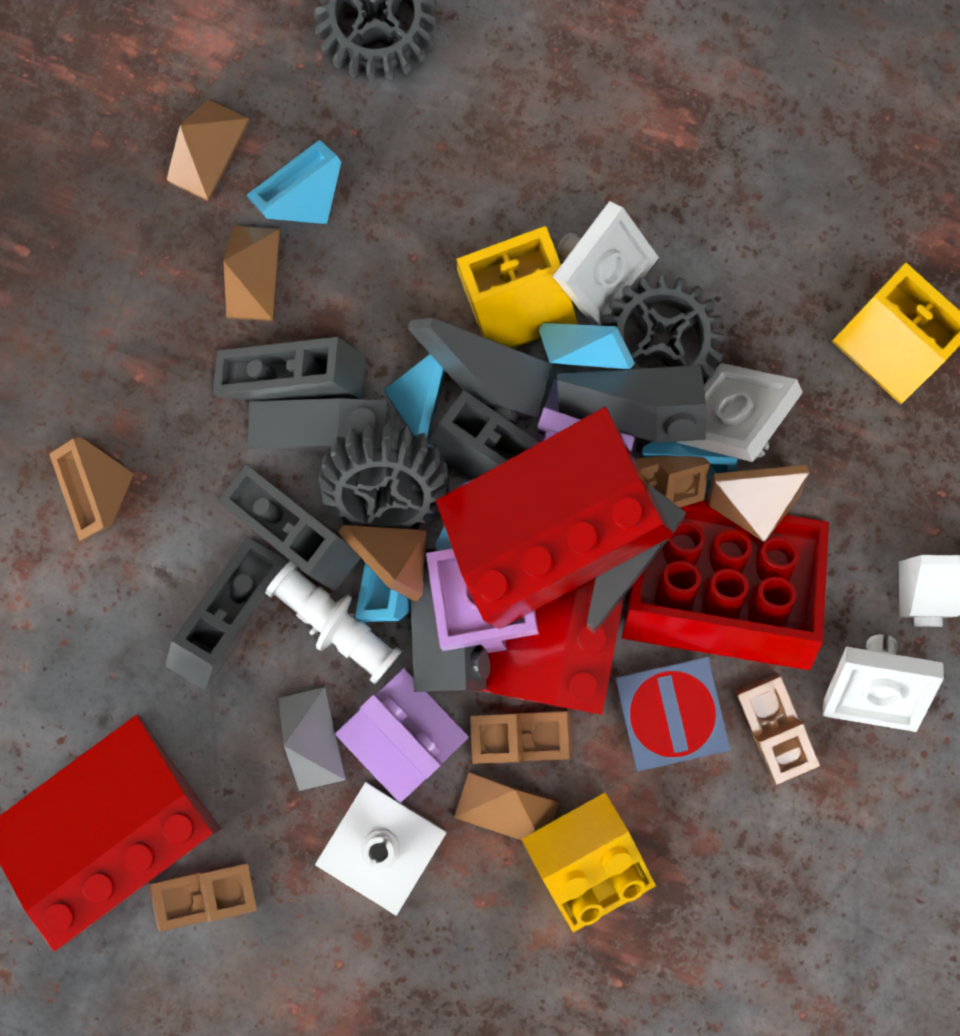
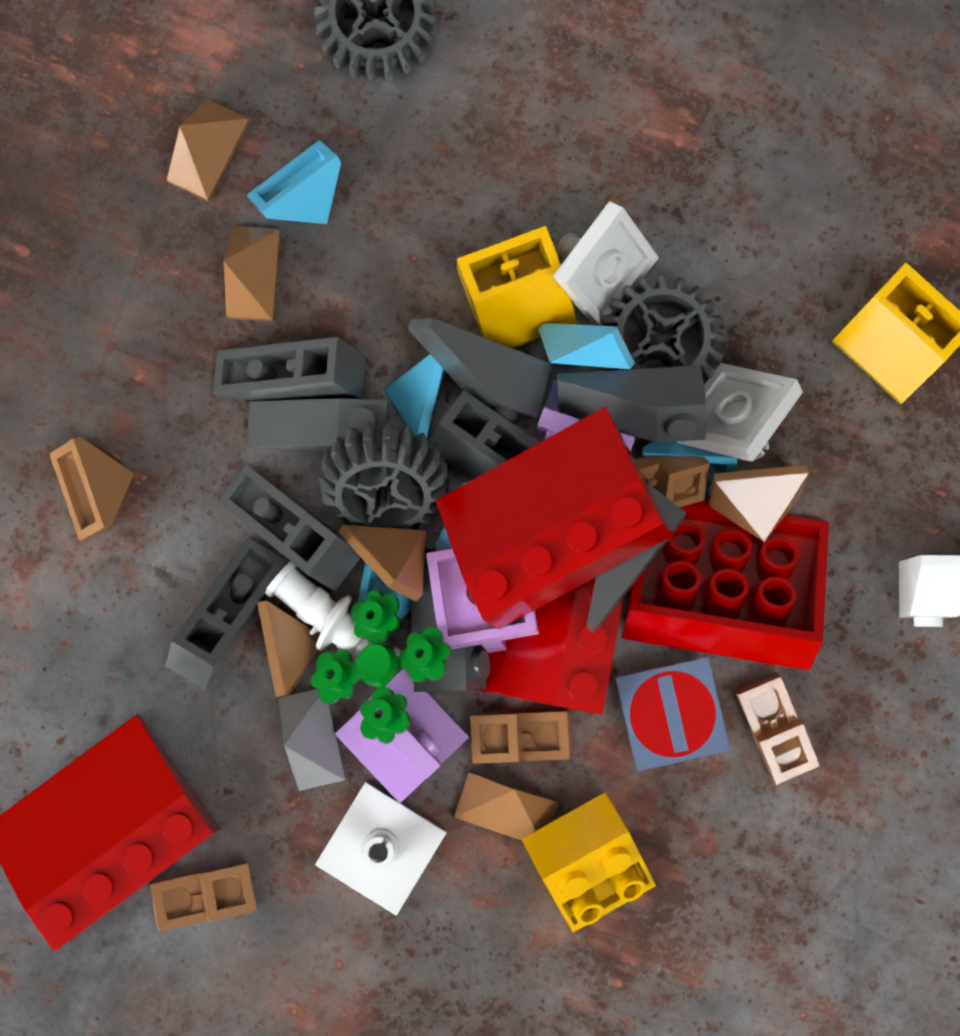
(287, 645): none -> medium nougat slope
(378, 666): none -> green plant
(882, 686): white tile -> none

